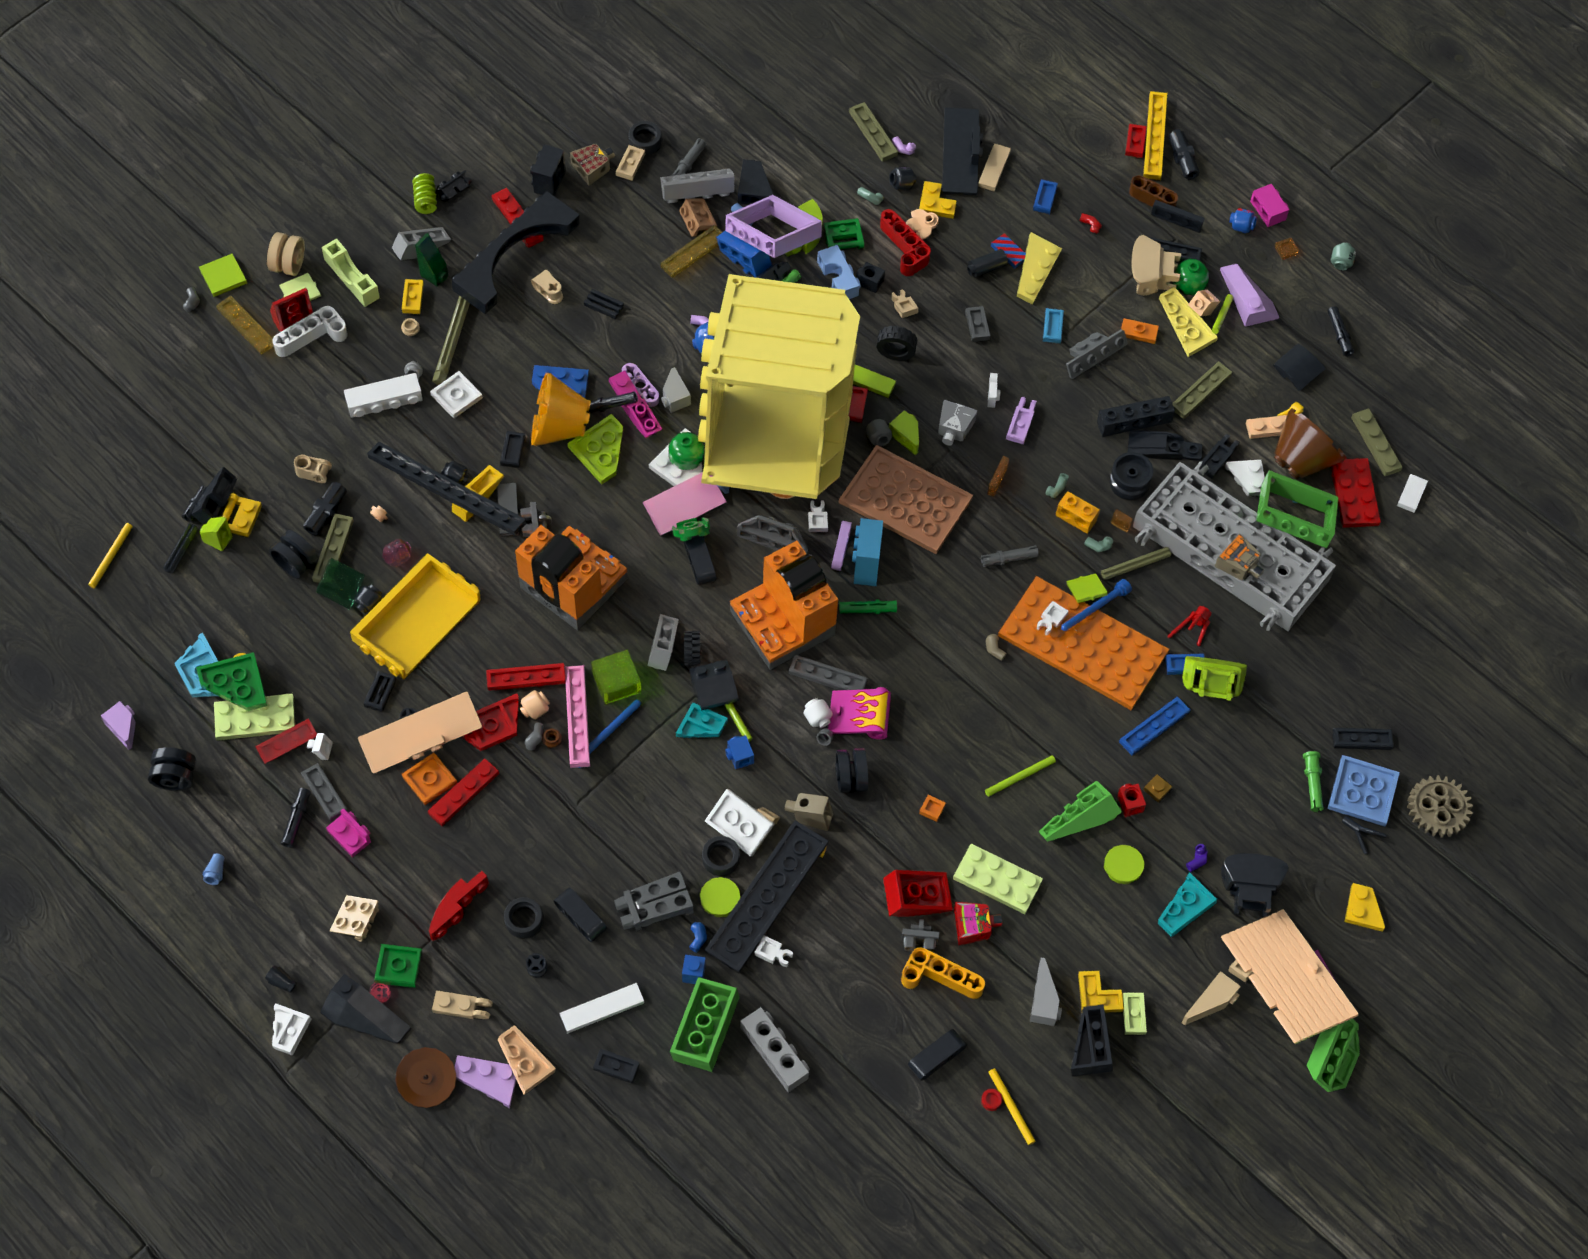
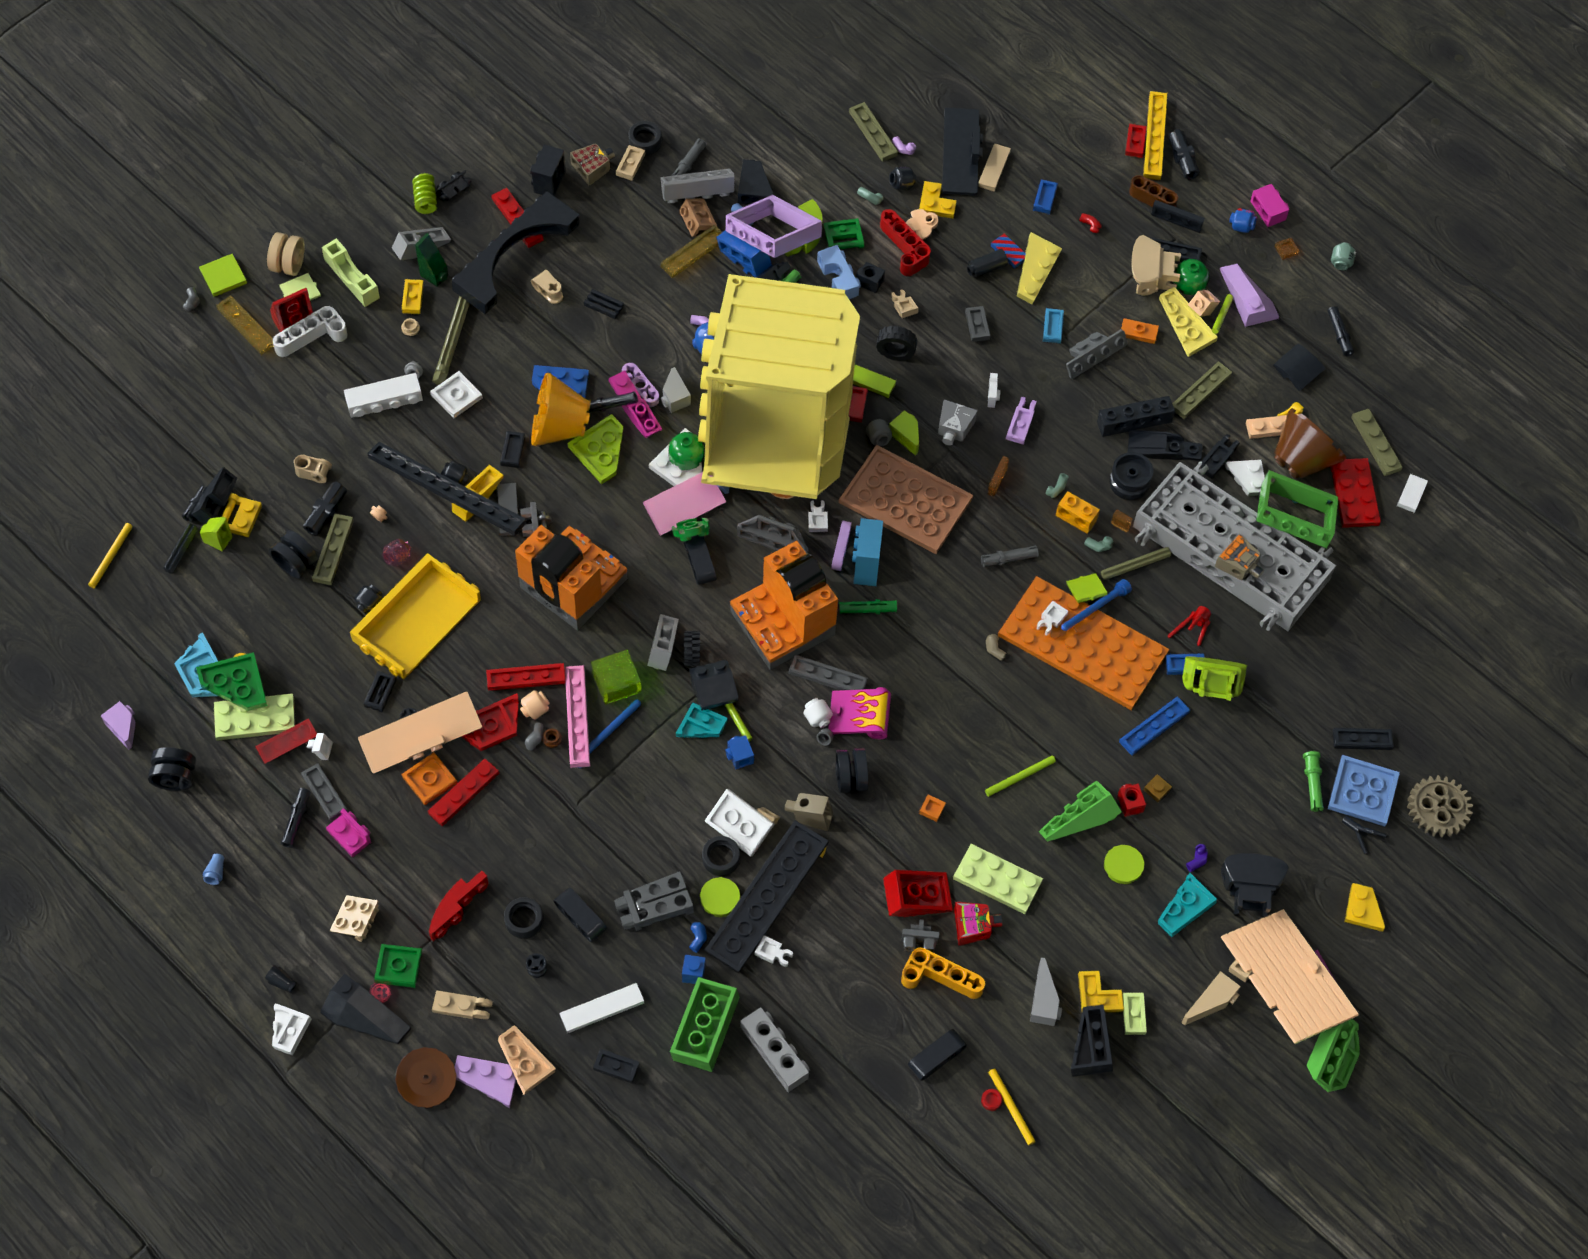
(340, 583): clear green plate -> none

